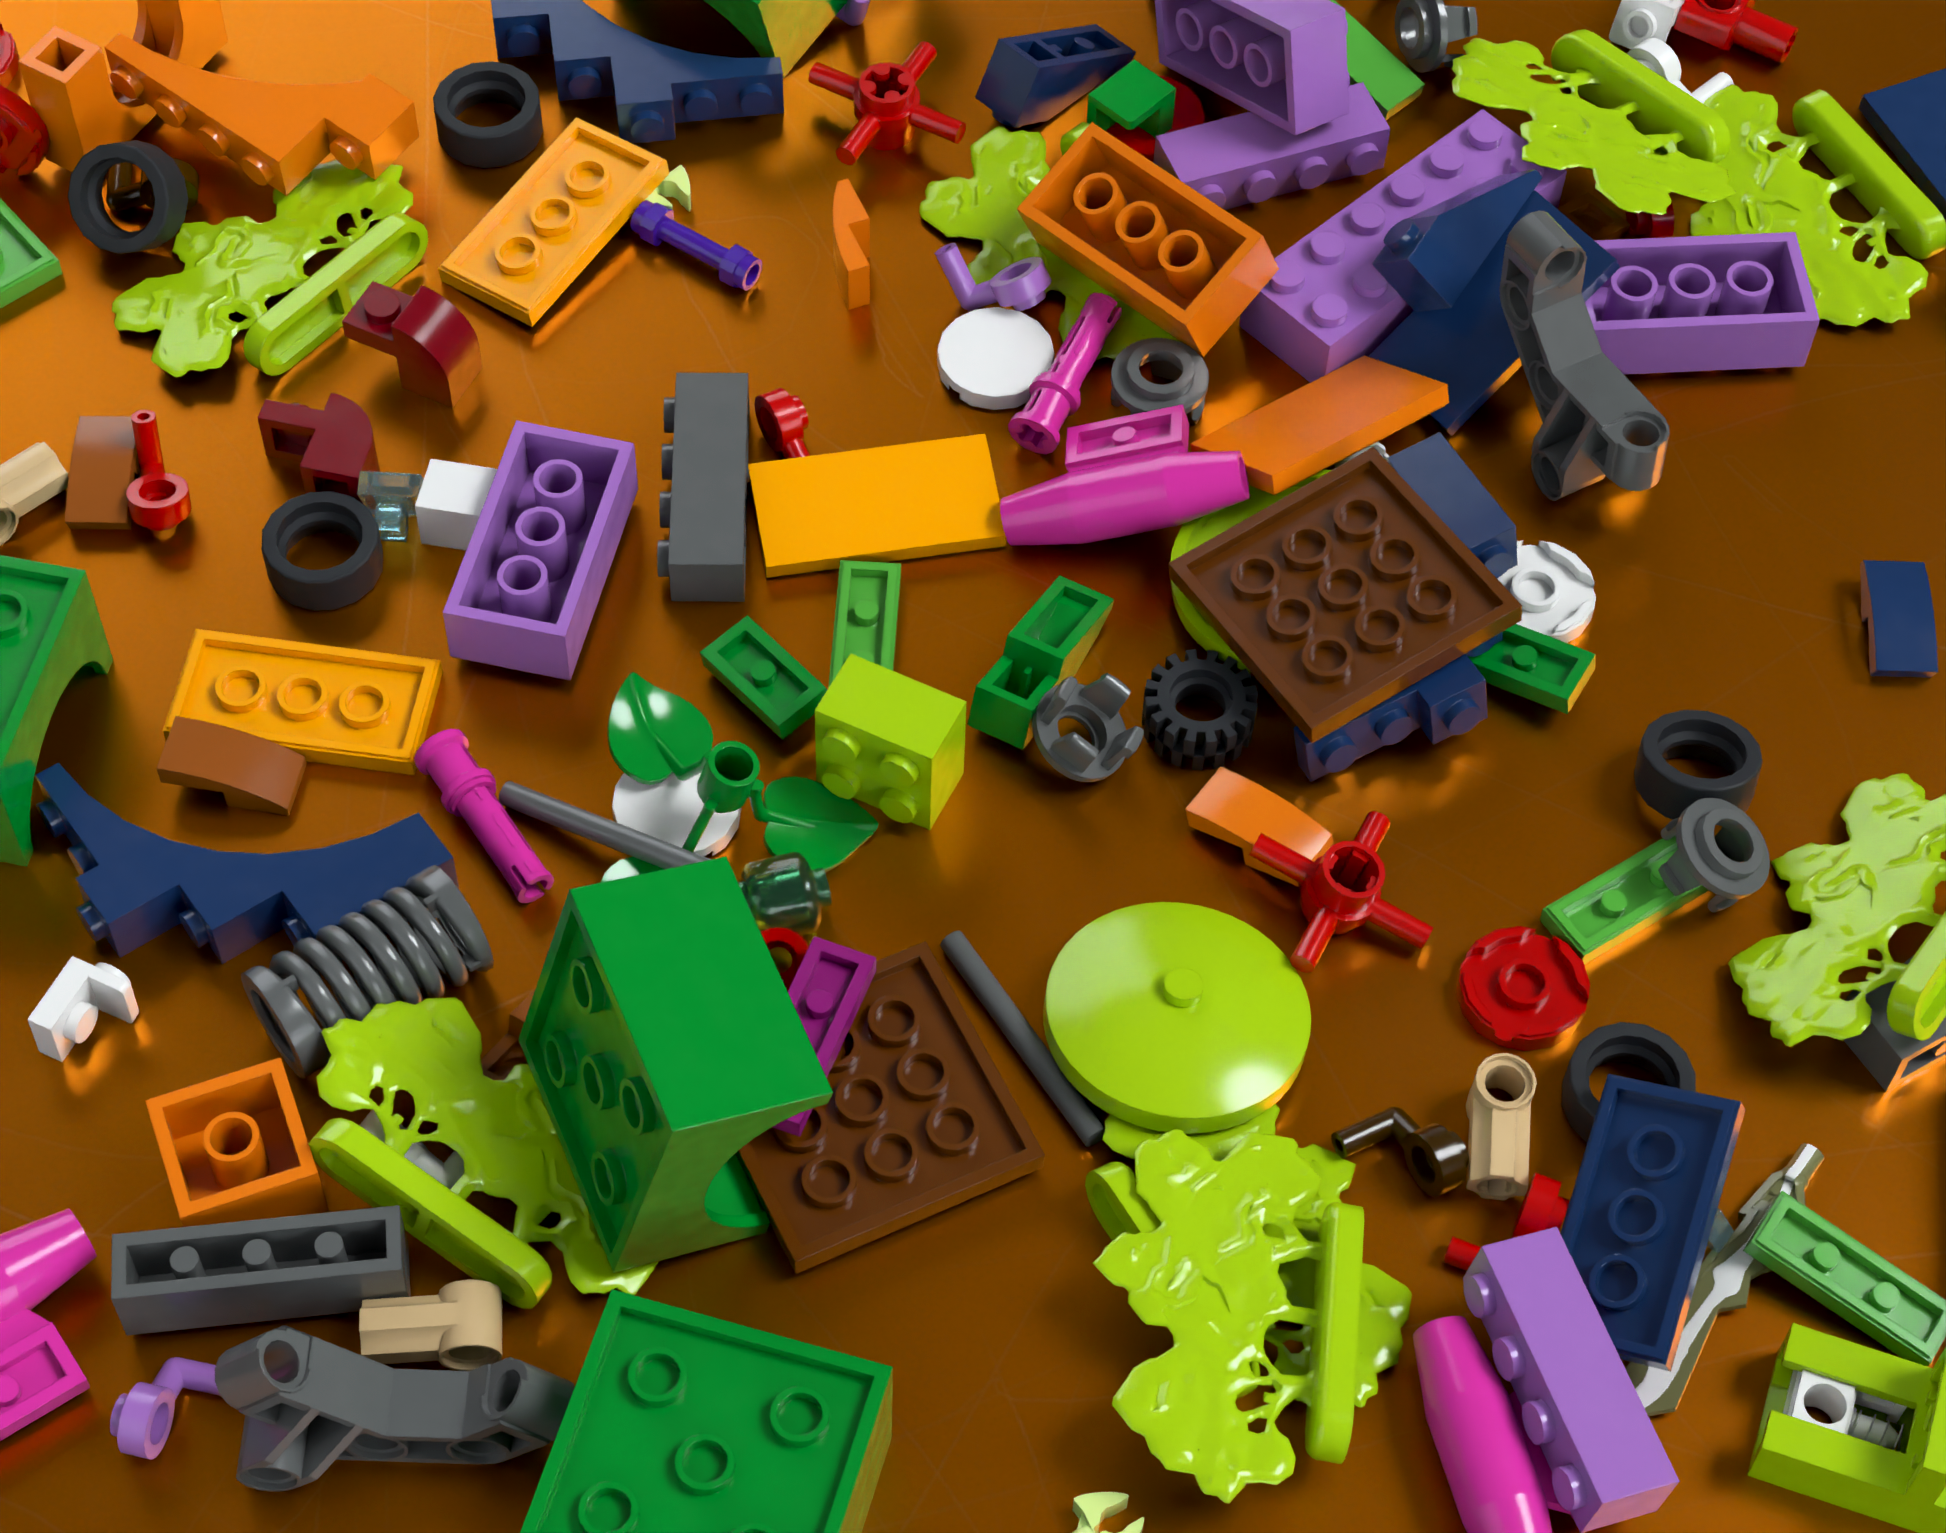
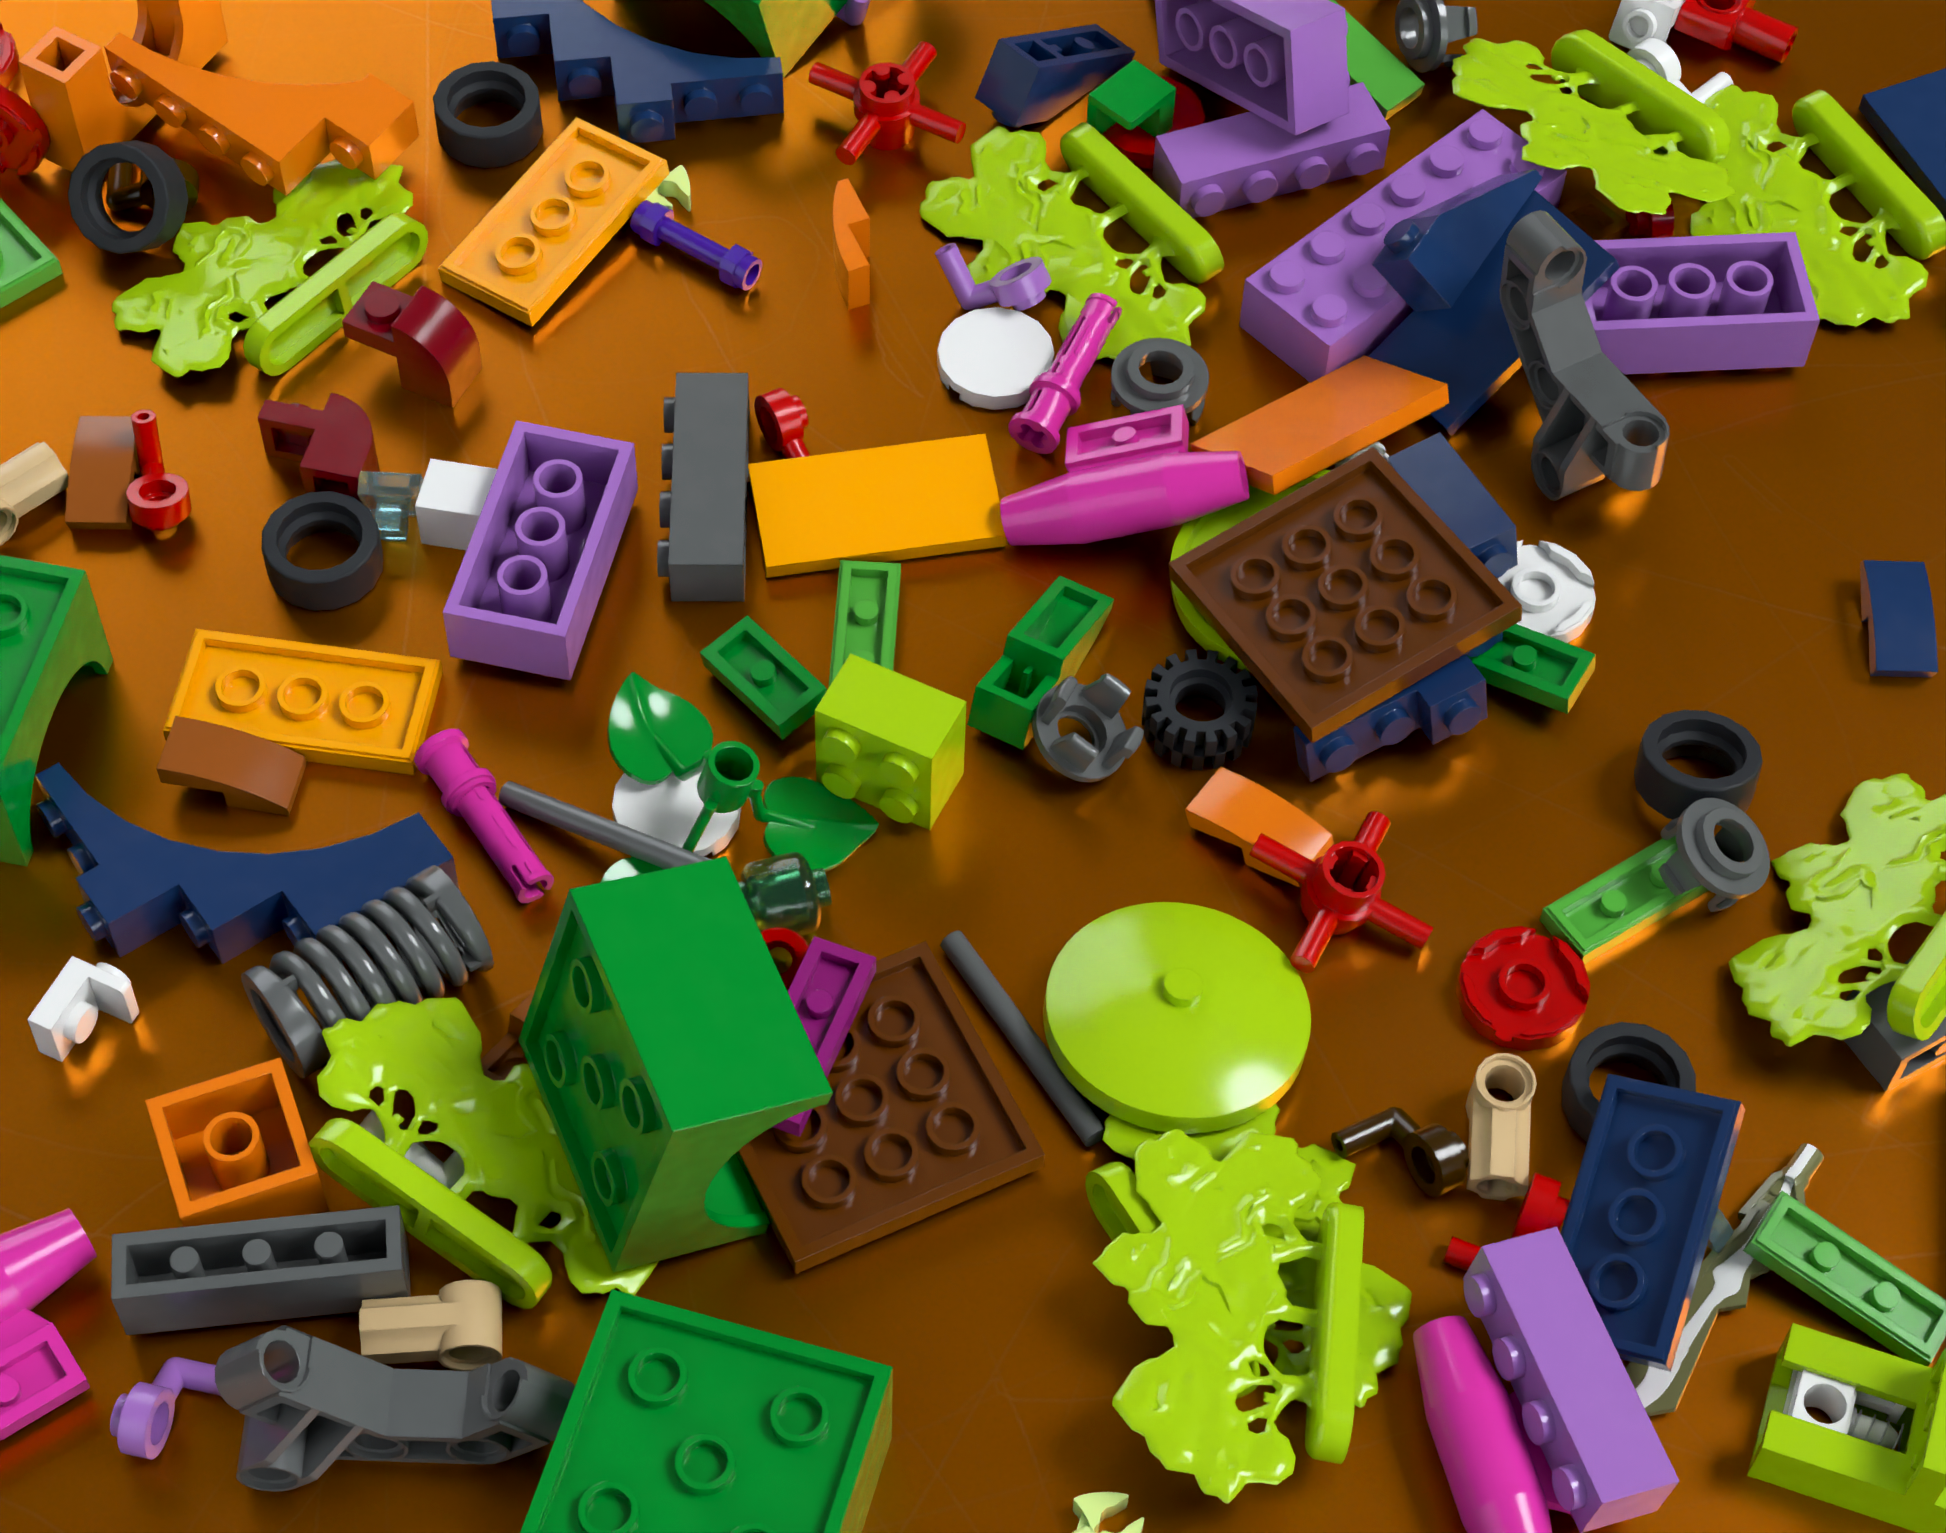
(1148, 239): orange brick -> none

